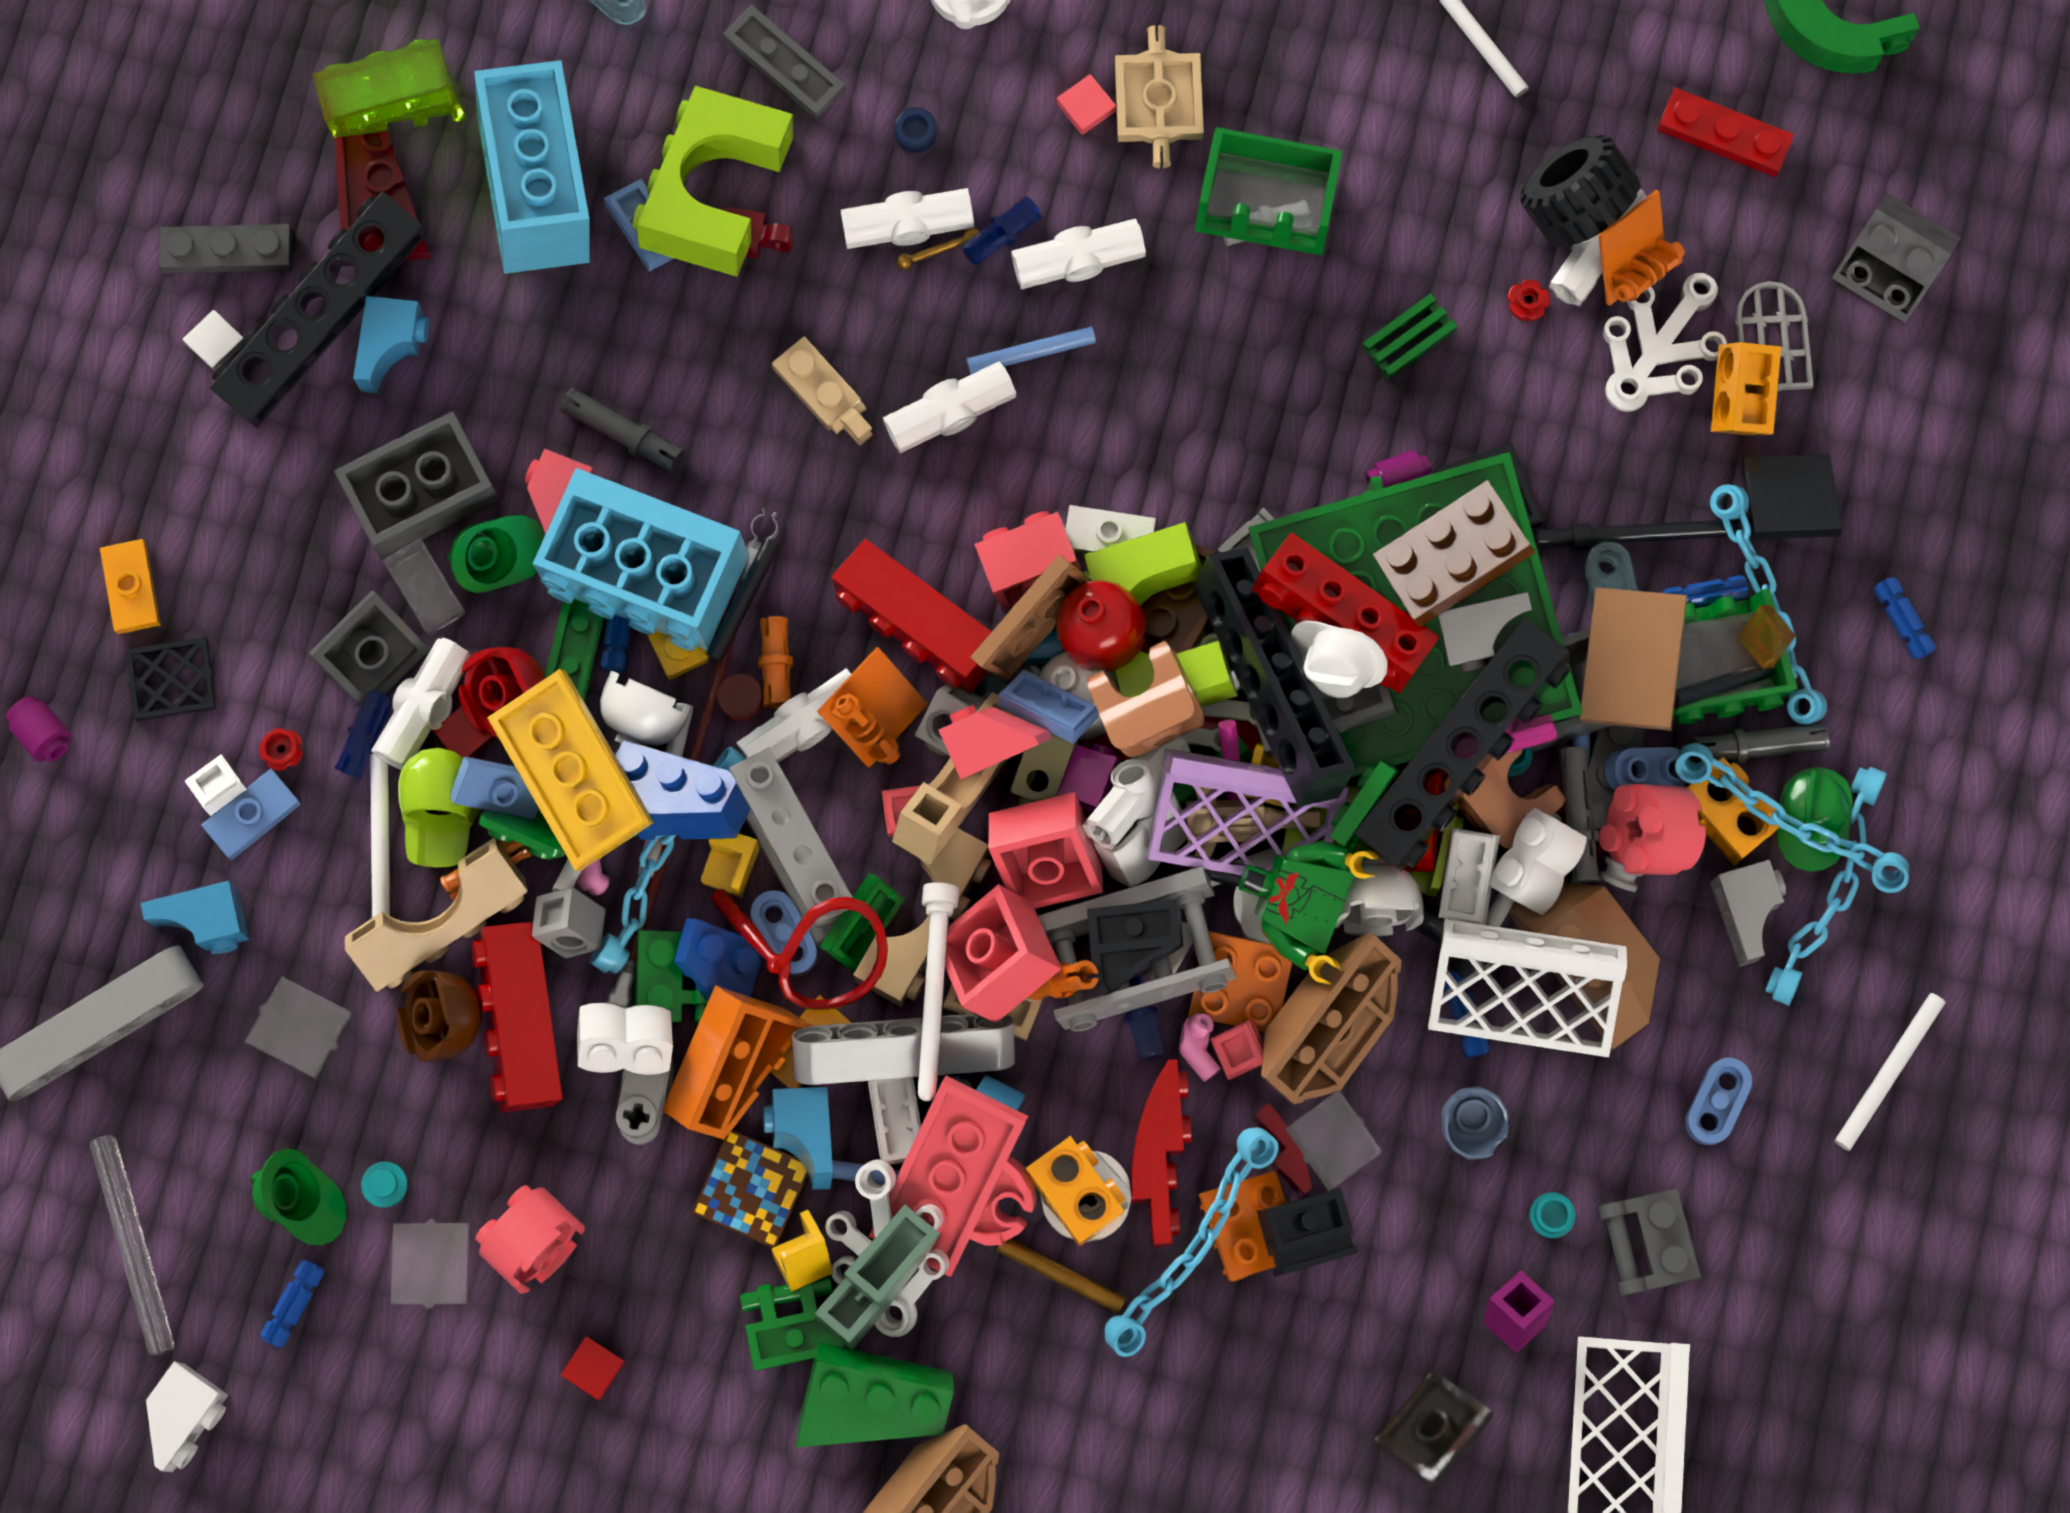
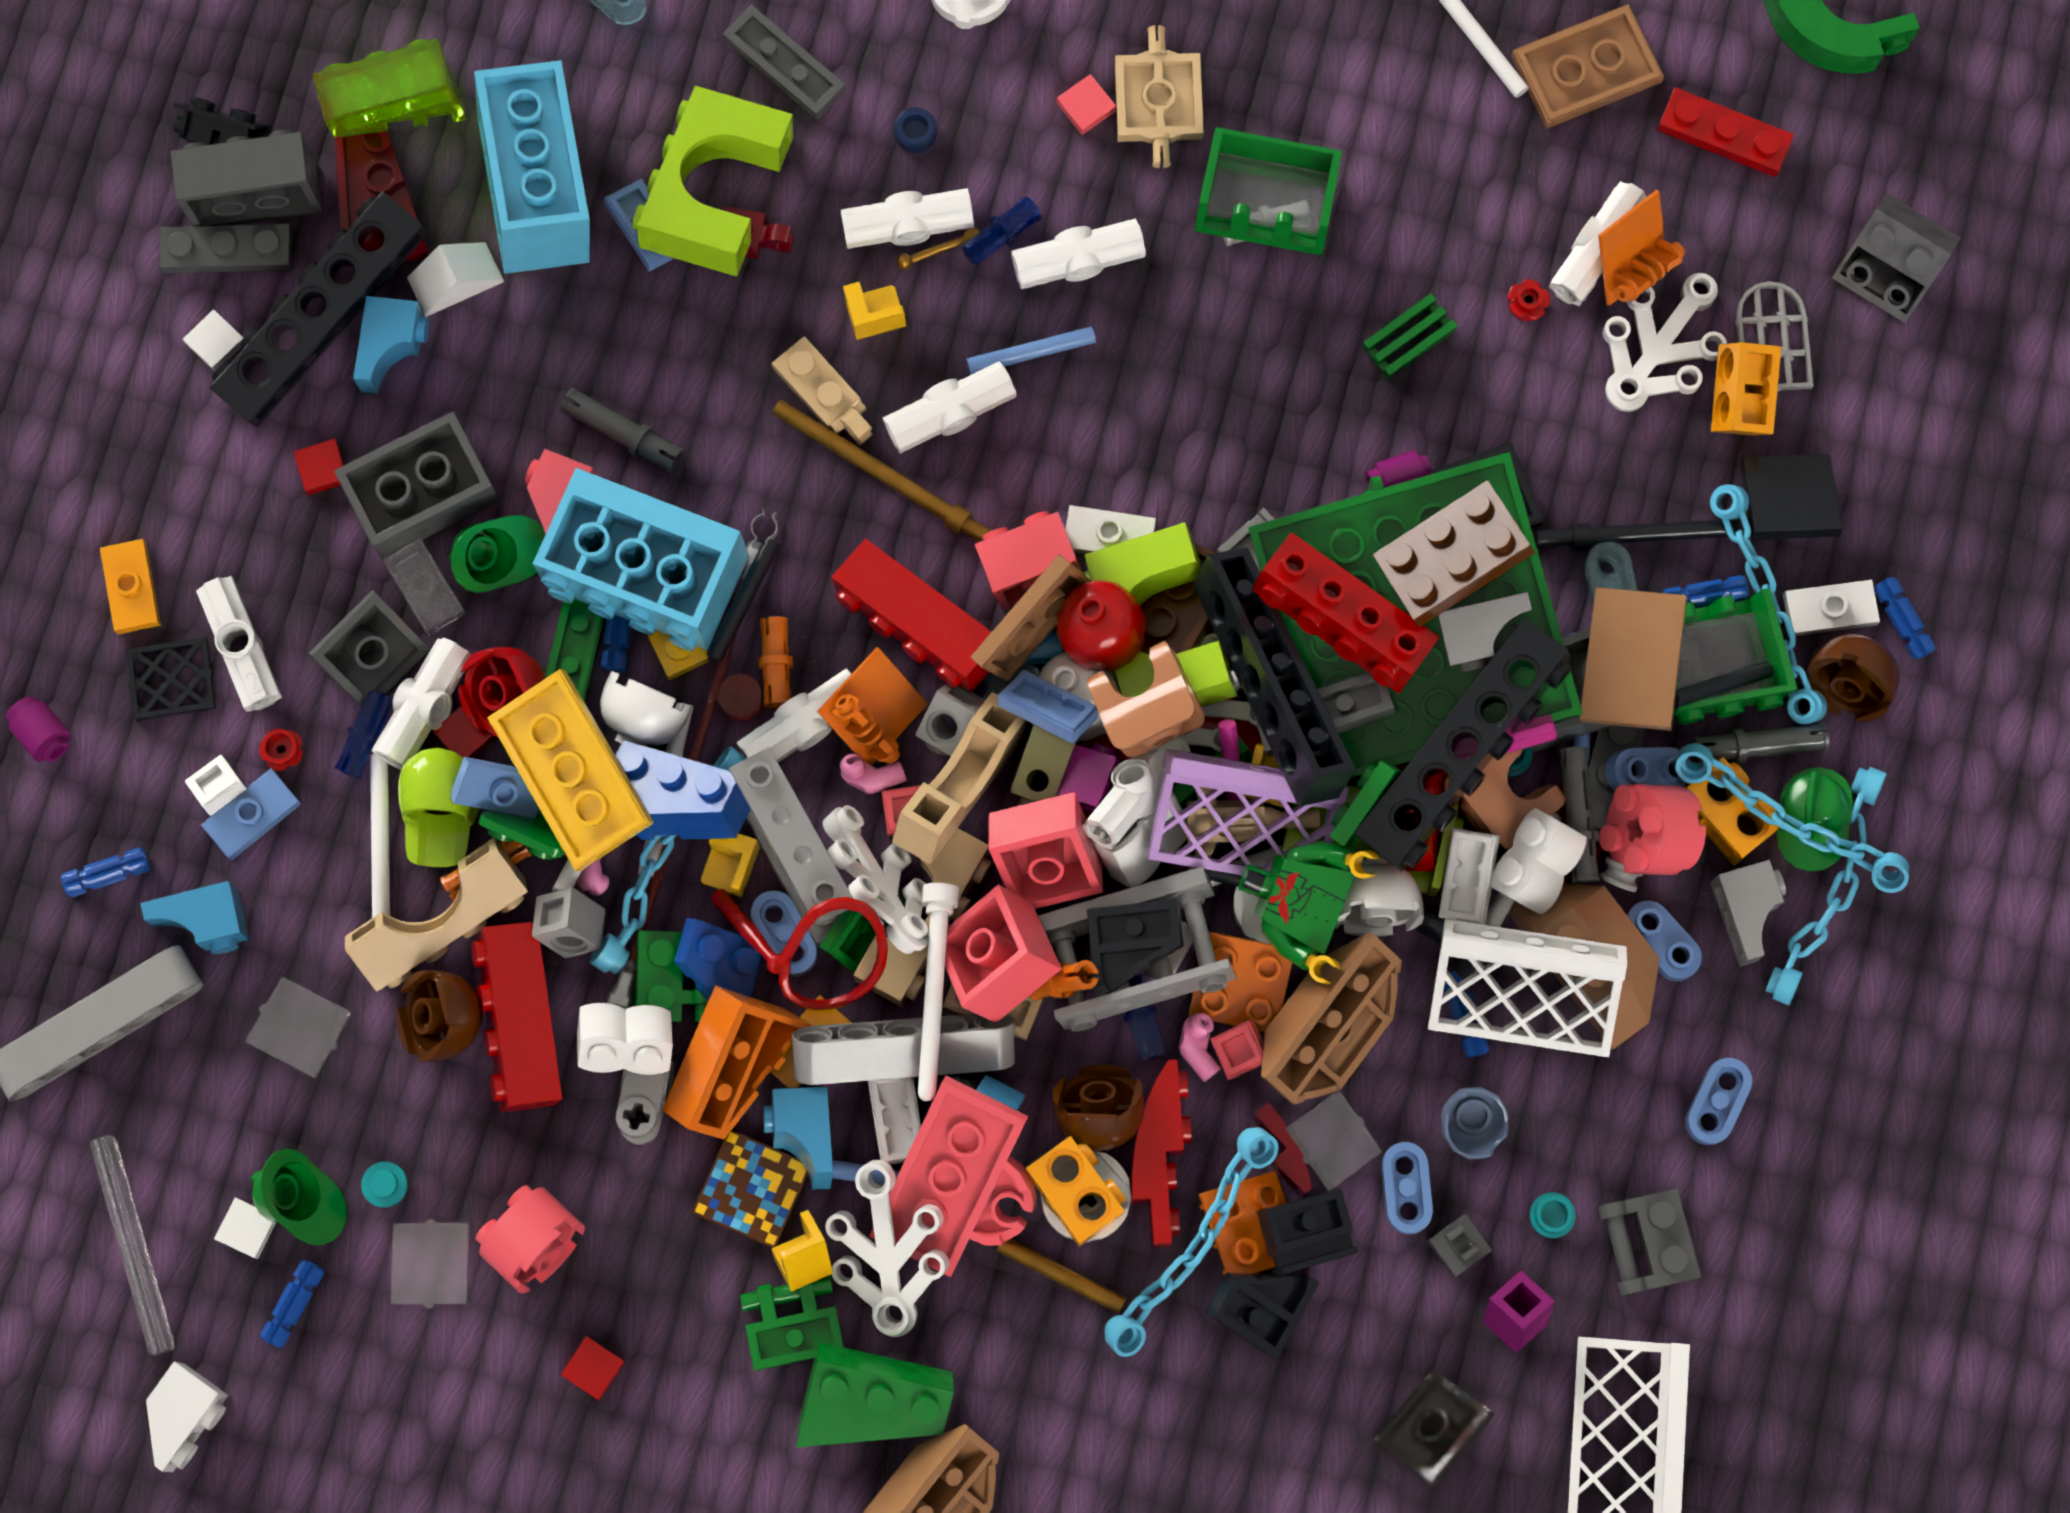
(105, 872): none -> blue axle
(202, 120): none -> black hinge
(244, 1229): none -> white tile
(247, 179): none -> dark grey brick
(249, 666): none -> white piece
(317, 466): none -> red tile
(453, 275): none -> white slope
(867, 777): none -> bright pink arm
(873, 310): none -> yellow panel
(877, 1277): sand green slope -> none
(906, 927): none -> white plant
(956, 517): none -> pearl gold bar
(987, 737): coral slope -> none
(1099, 1106): none -> reddish brown cylinder
(1261, 1307): none -> black wing
(1339, 658): white piece -> none
(1407, 1189): none -> medium blue plate
(1459, 1245): none -> dark grey tile
(1580, 191): black tyre -> none
(1587, 66): none -> medium nougat tile
(1665, 938): none -> medium blue plate
(1766, 636): clear orange tile -> none
(1832, 607): none -> white plate
(1855, 676): none -> reddish brown cylinder
(1889, 1071): white bar -> none

